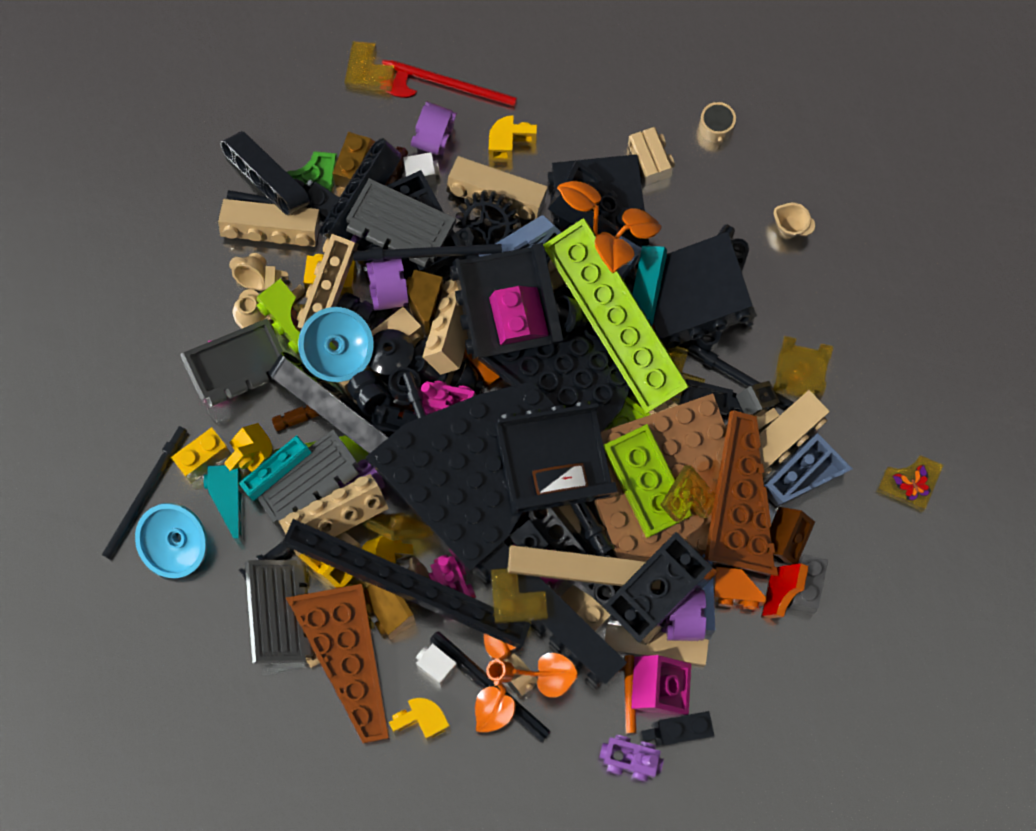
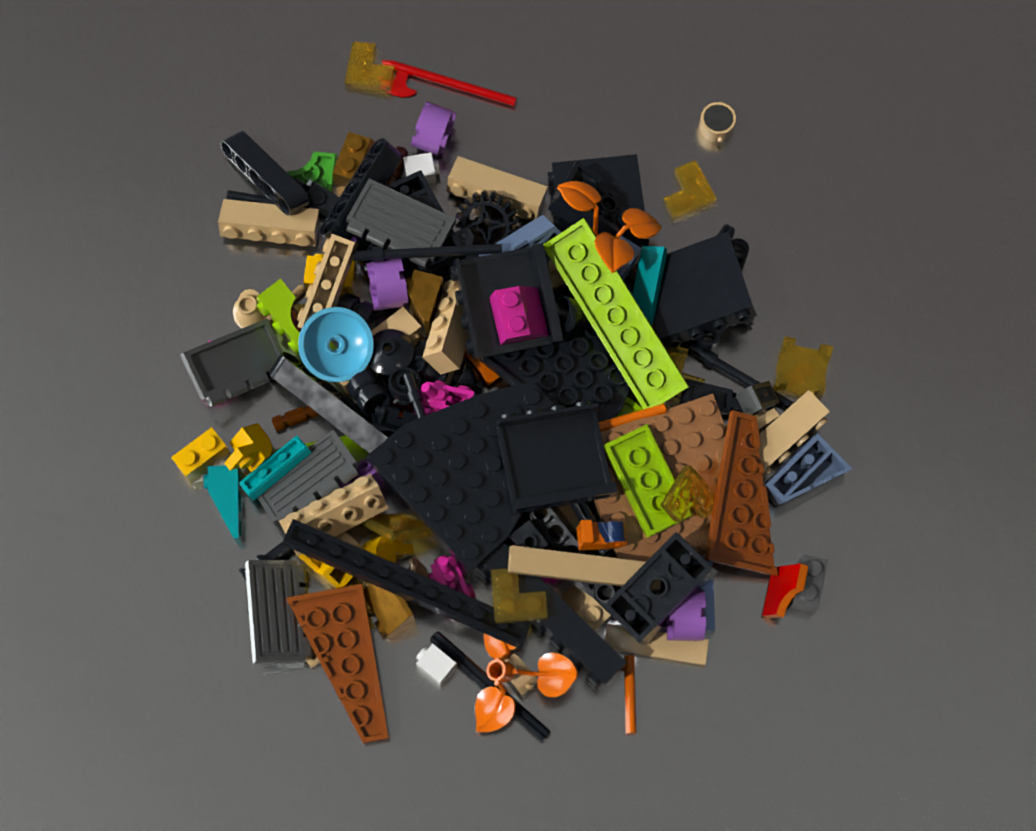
(162, 549): medium azure dish -> none
(169, 449): black bar -> none
(249, 271): tan piece -> none
(273, 275): tan tile -> none
(424, 713): yellow brick -> none
(506, 133): yellow brick -> none
(559, 478): slope -> none
(601, 535): none -> orange leg
(620, 420): none -> orange bar
(637, 759): medium lavender brick -> none
(651, 155): tan brick -> none
(661, 685): dark pink slope -> none
(680, 729): black hinge -> none
(695, 193): none -> clear yellow plate
(735, 587): orange slope -> none
(790, 533): reddish brown panel -> none
(793, 220): tan piece -> none
(912, 484): clear yellow tile -> none

